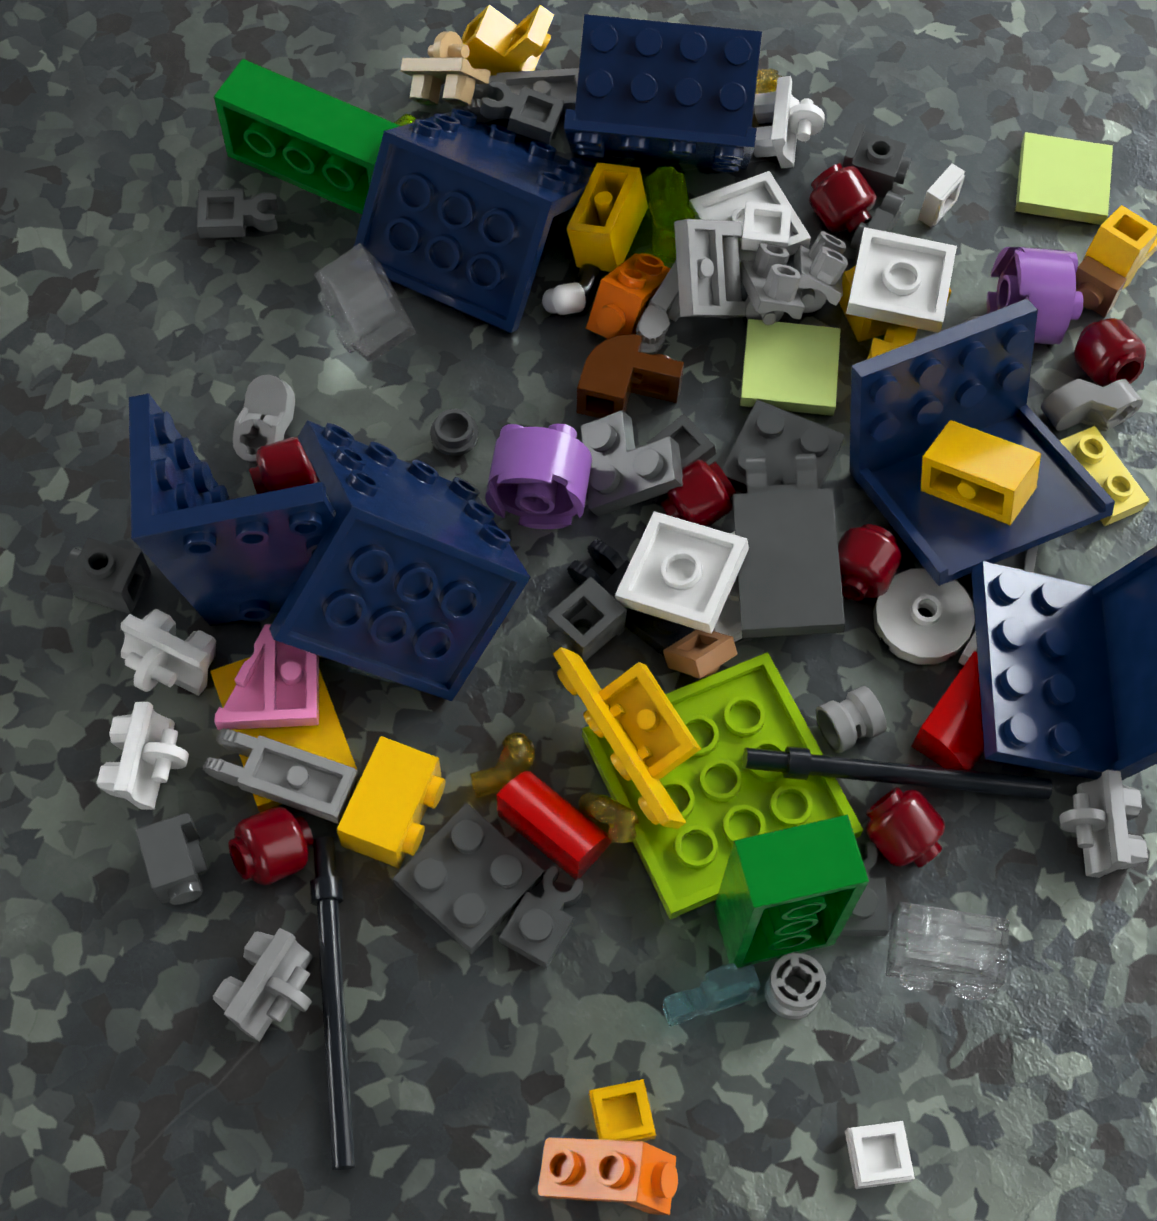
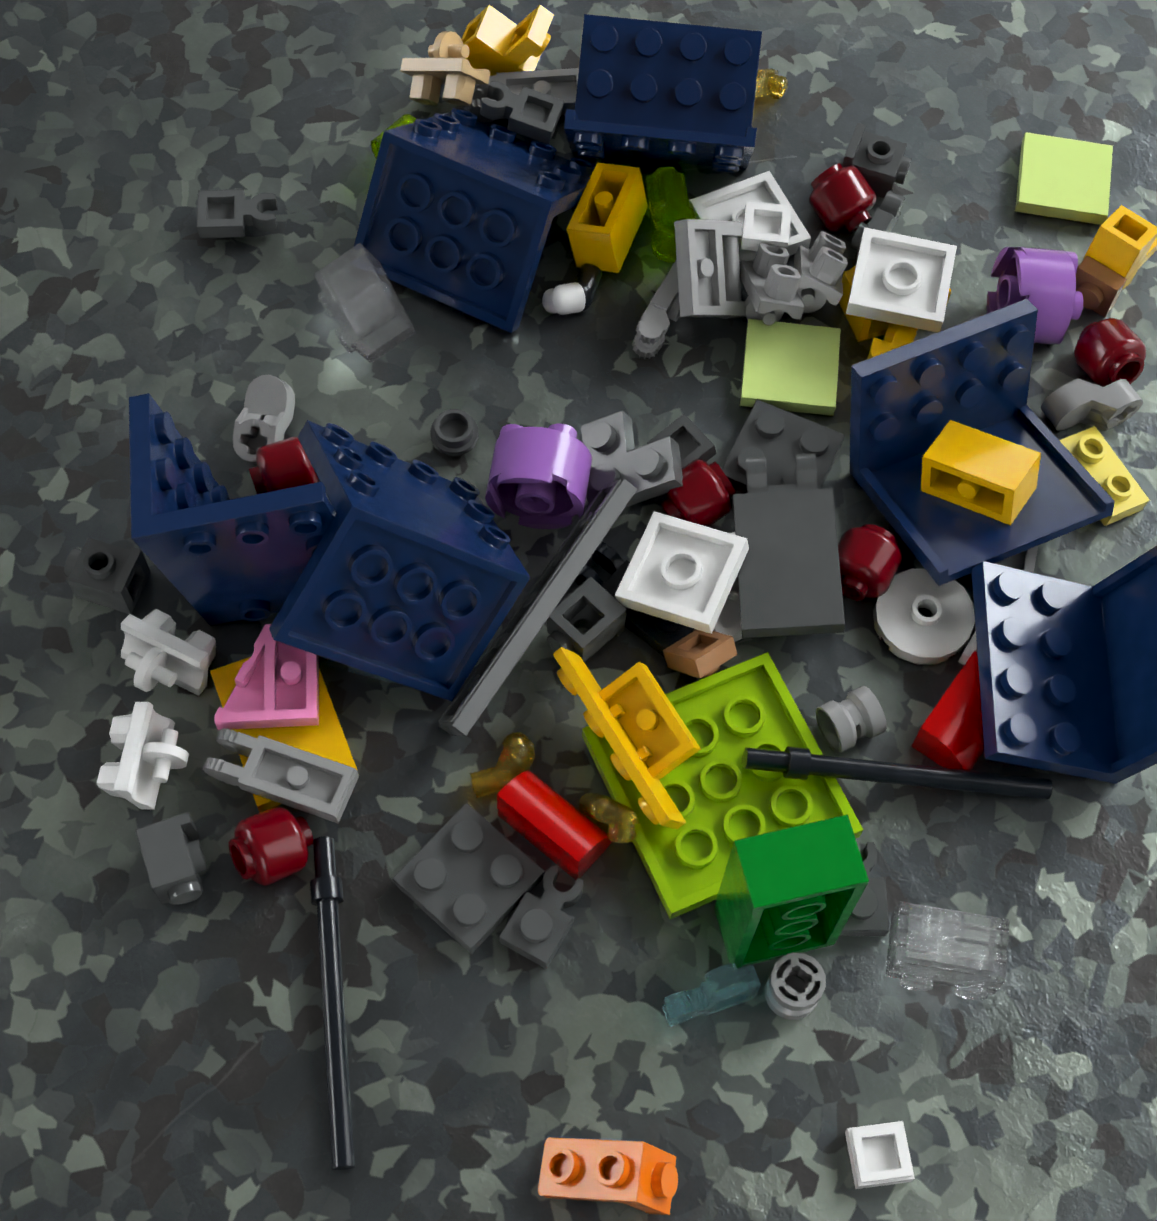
(270, 986): light grey hips -> none
(300, 134): green brick -> none
(391, 802): yellow brick -> none
(536, 608): none -> dark grey tile
(619, 369): reddish brown brick -> none
(622, 1112): yellow tile -> none
(625, 294): orange bracket -> none
(790, 122): white hips -> none
(905, 828): dark red head -> none
(942, 195): white tile -> none
(1101, 824): light grey hips -> none

